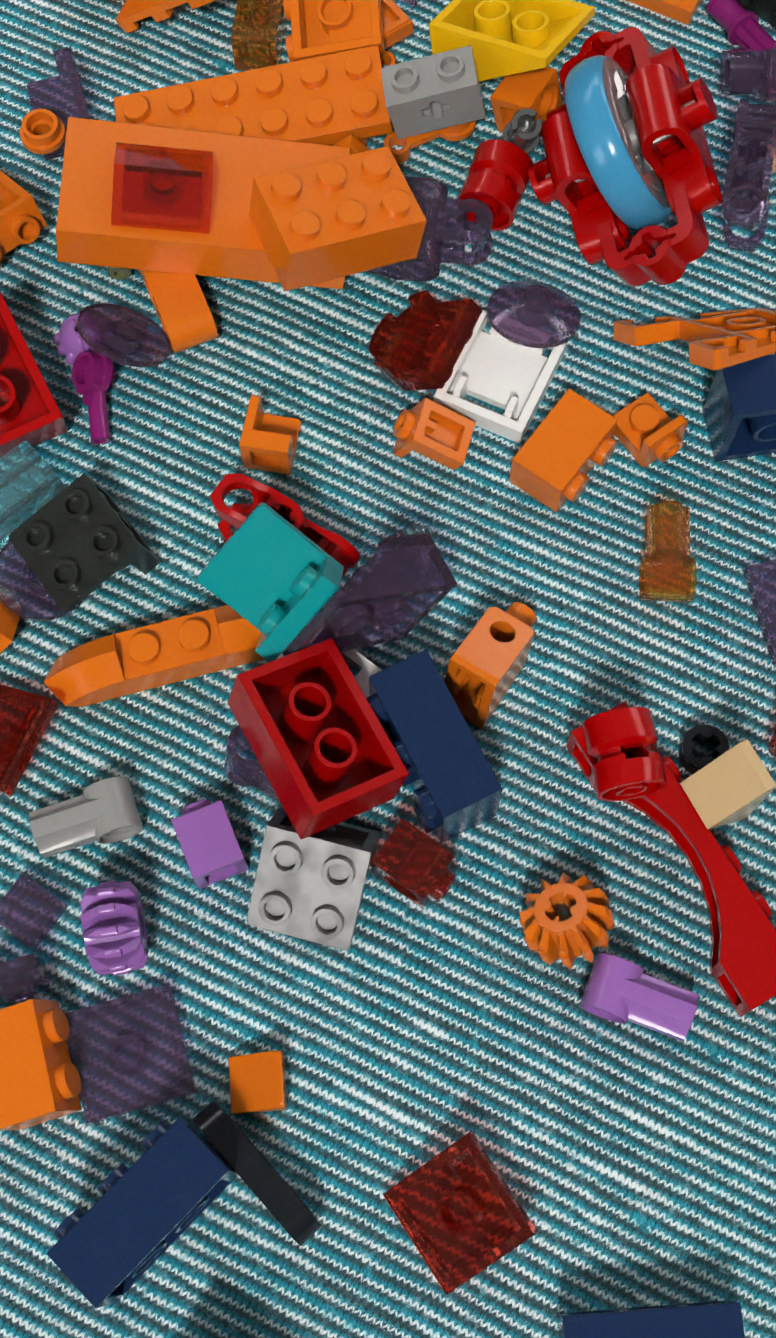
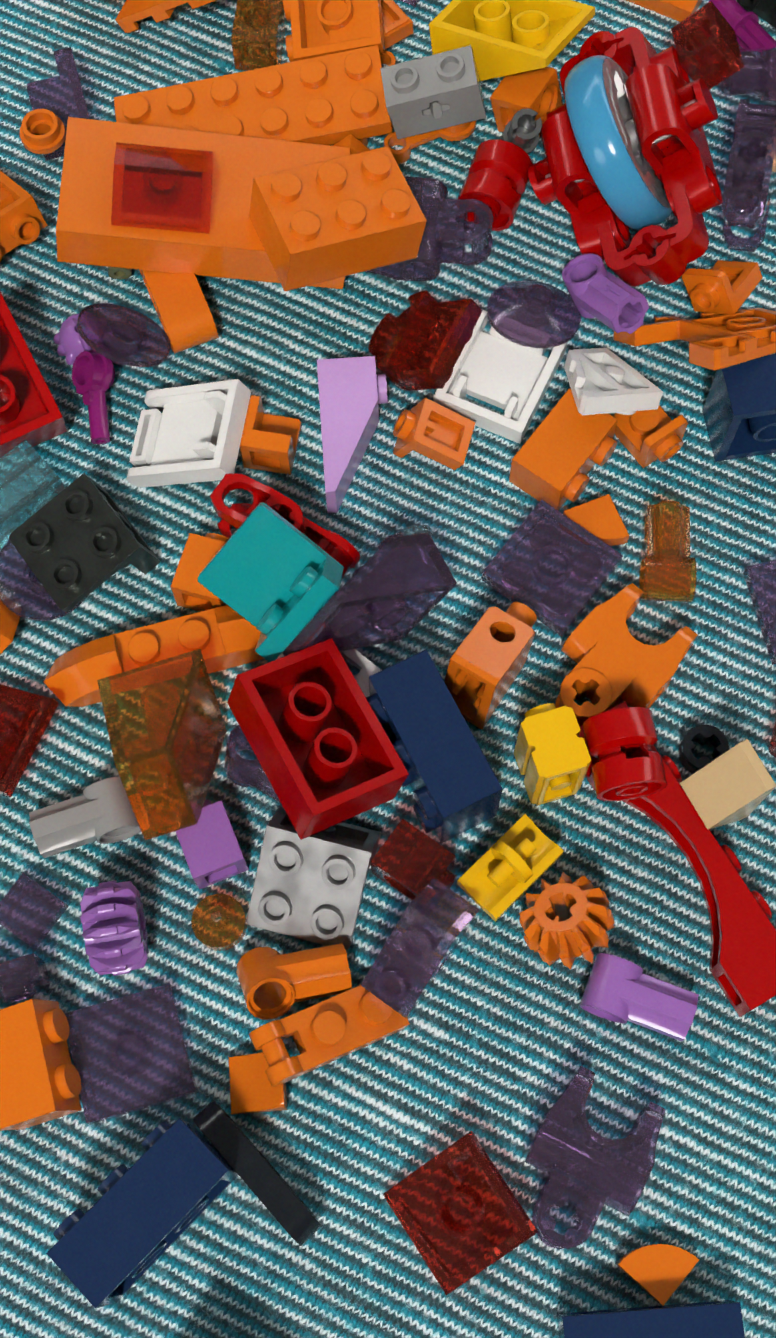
(164, 739): none -> clear orange slope
(192, 437): none -> white container
(195, 556): none -> orange brick
(228, 930): none -> clear orange tile
(277, 980): none -> orange piece
(325, 1033): none -> orange plate
(348, 417): none -> lavender slope
(419, 947): none -> clear purple brick
(509, 867): none -> yellow hips
(551, 753): none -> yellow brick
(552, 567): none -> clear purple plate
(588, 1167): none -> clear purple piece
(600, 519): none -> orange tile
(603, 295): none -> medium lavender piece
(608, 384): none -> white wing
(614, 663): none -> orange piece
(658, 1269): none -> orange tile
(707, 46): none -> clear red brick
(721, 287): none -> orange bracket

